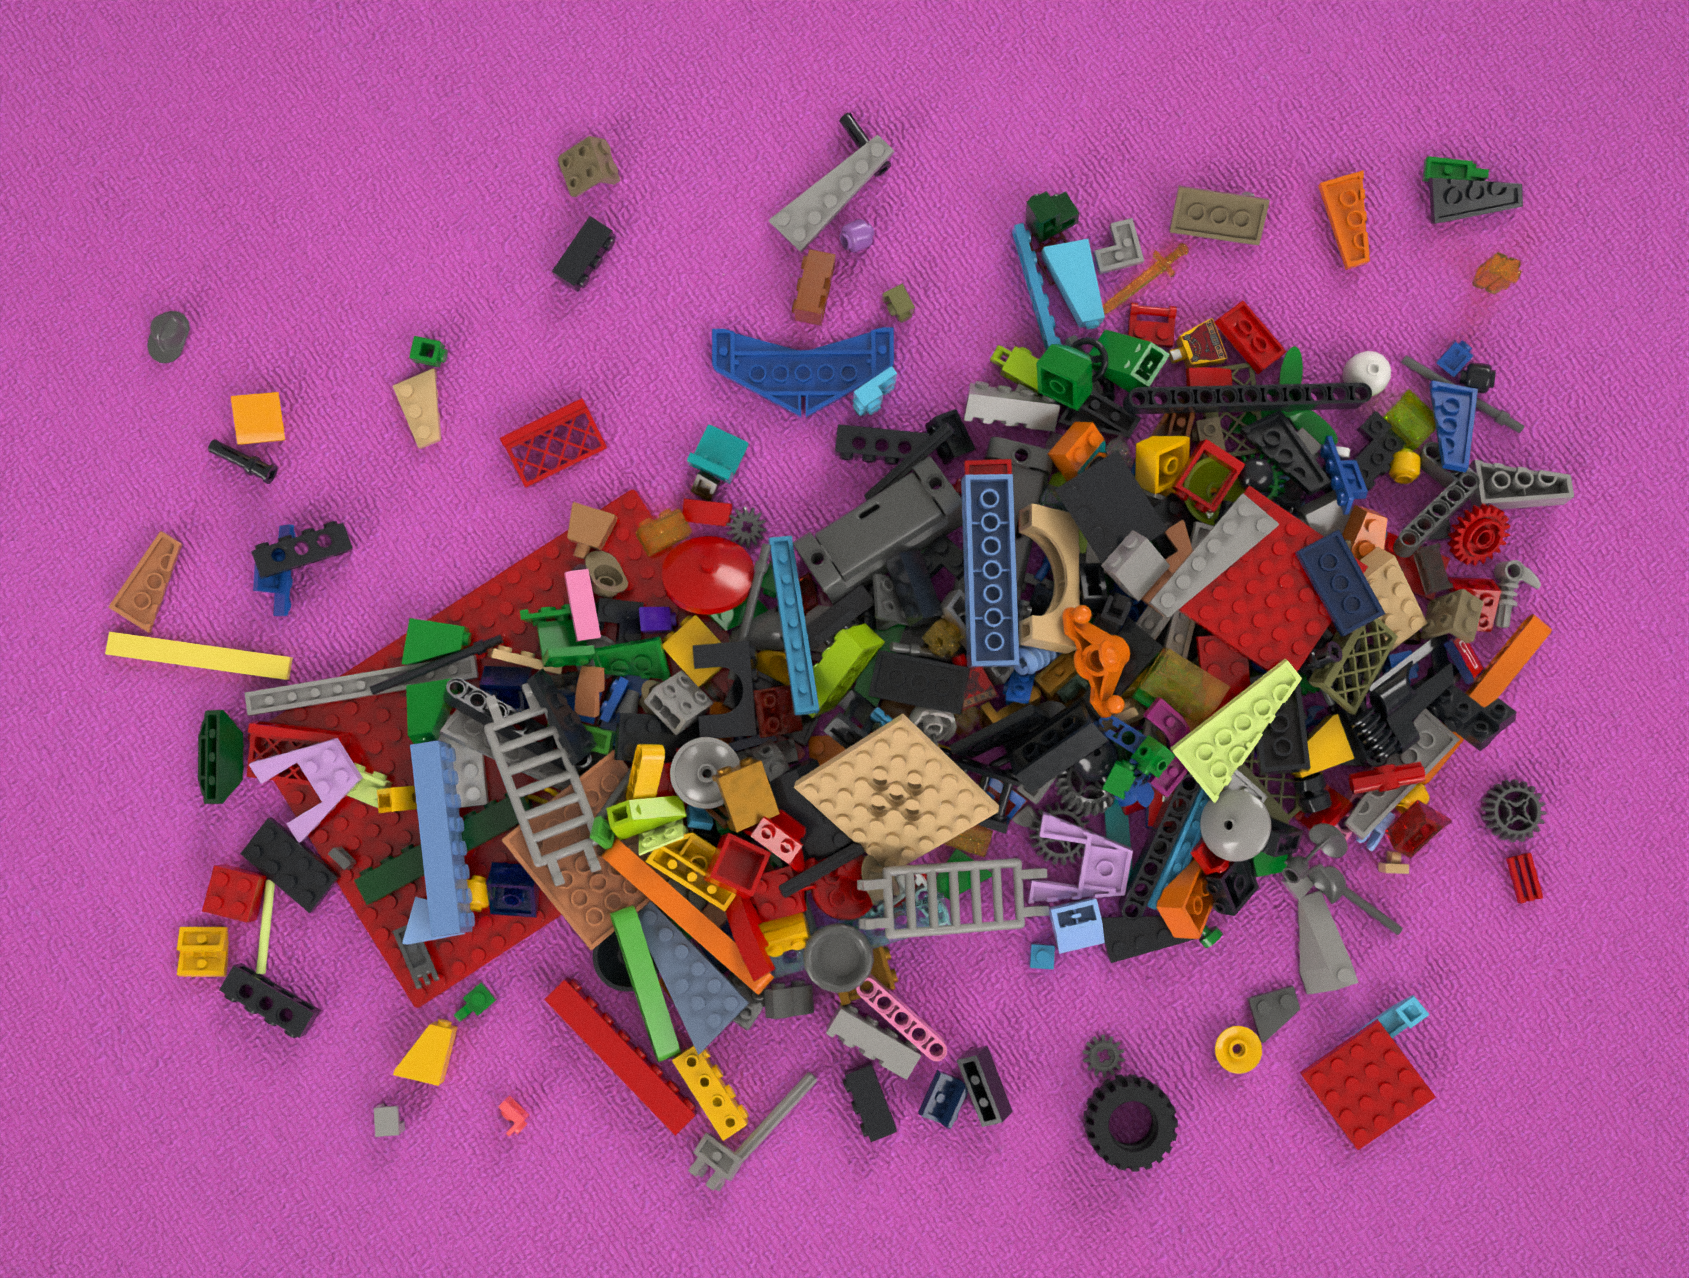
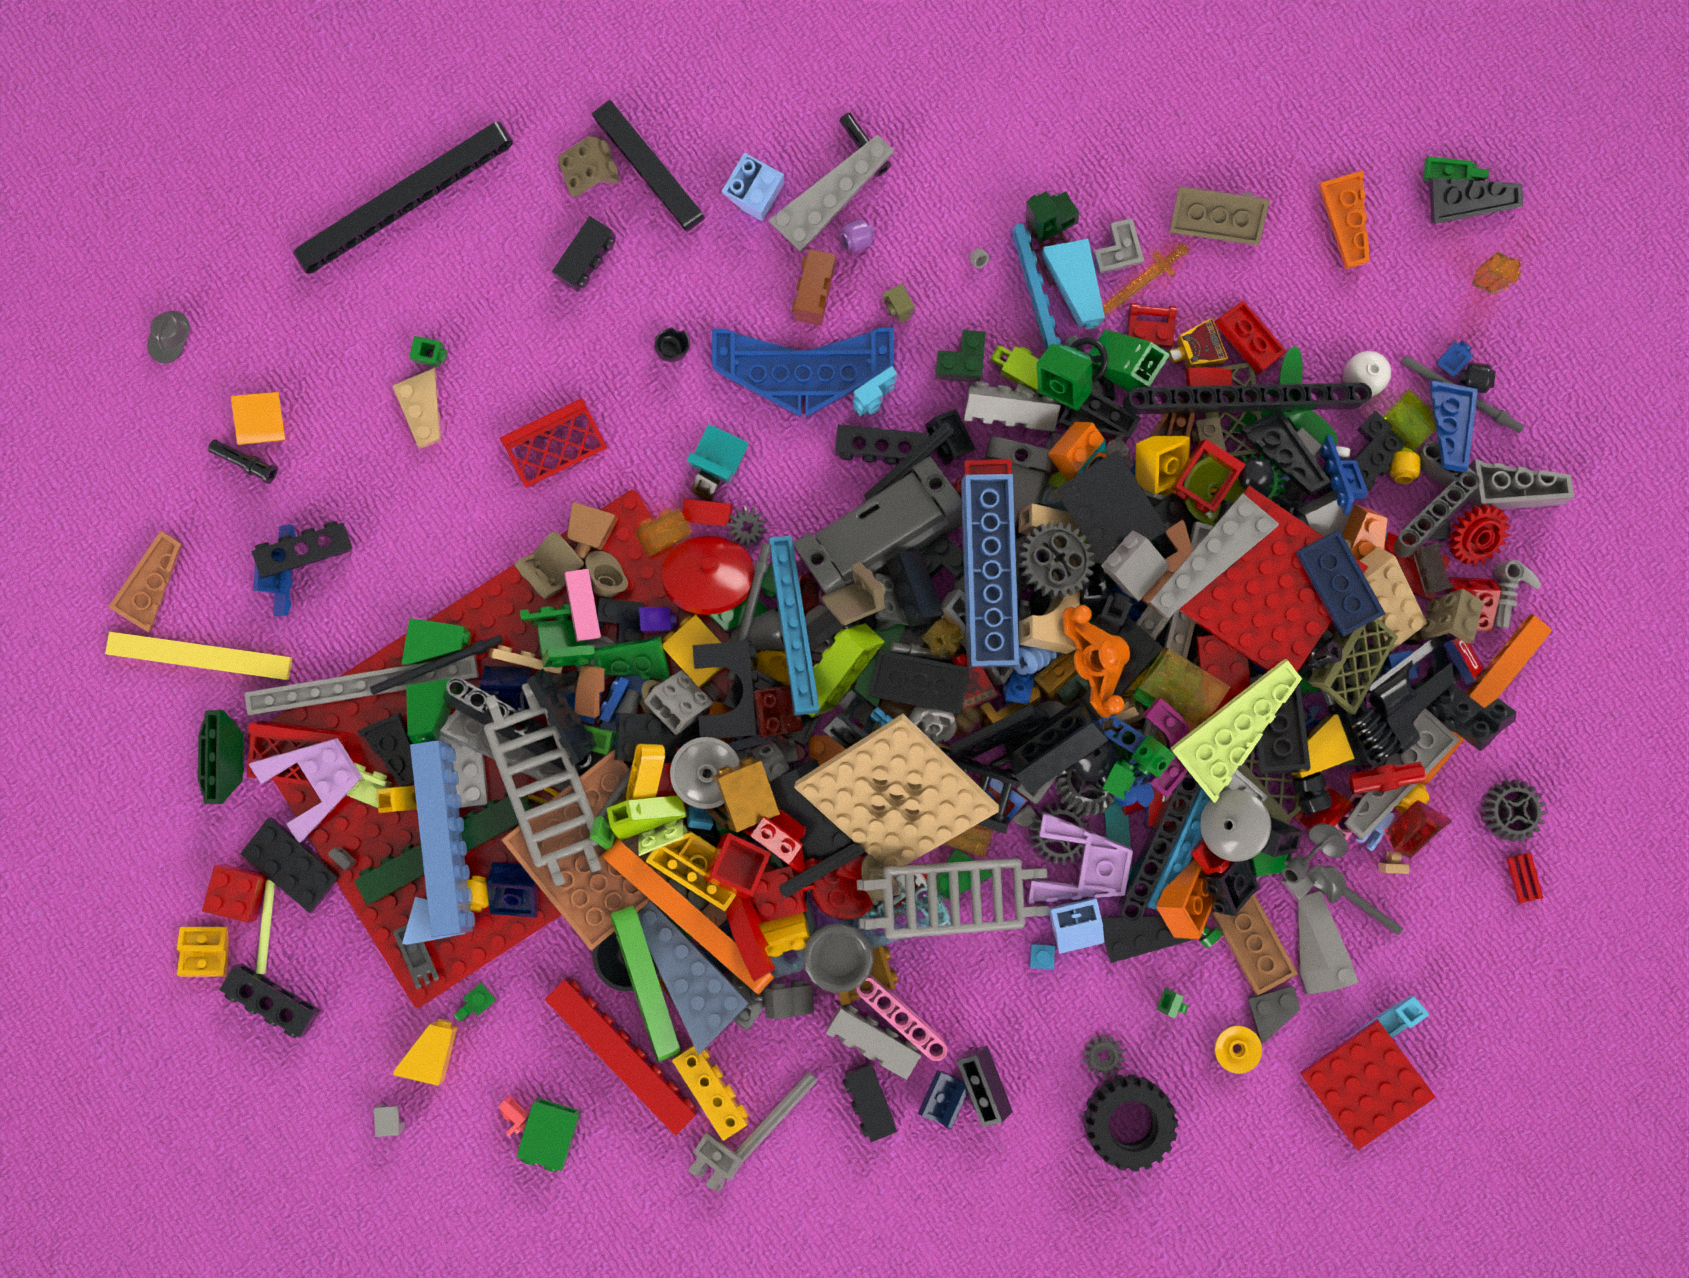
(392, 744): none -> black wing
(403, 197): none -> black beam
(548, 564): none -> dark tan bracket
(548, 1135): none -> green brick
(648, 165): none -> black beam
(672, 344): none -> black hair
(754, 186): none -> light blue slope
(857, 599): none -> dark tan bracket
(967, 363): none -> dark green brick
(982, 261): none -> light grey hinge
(1071, 546): none -> dark grey gear
(1171, 1003): none -> green tile
(1256, 946): none -> medium nougat tile

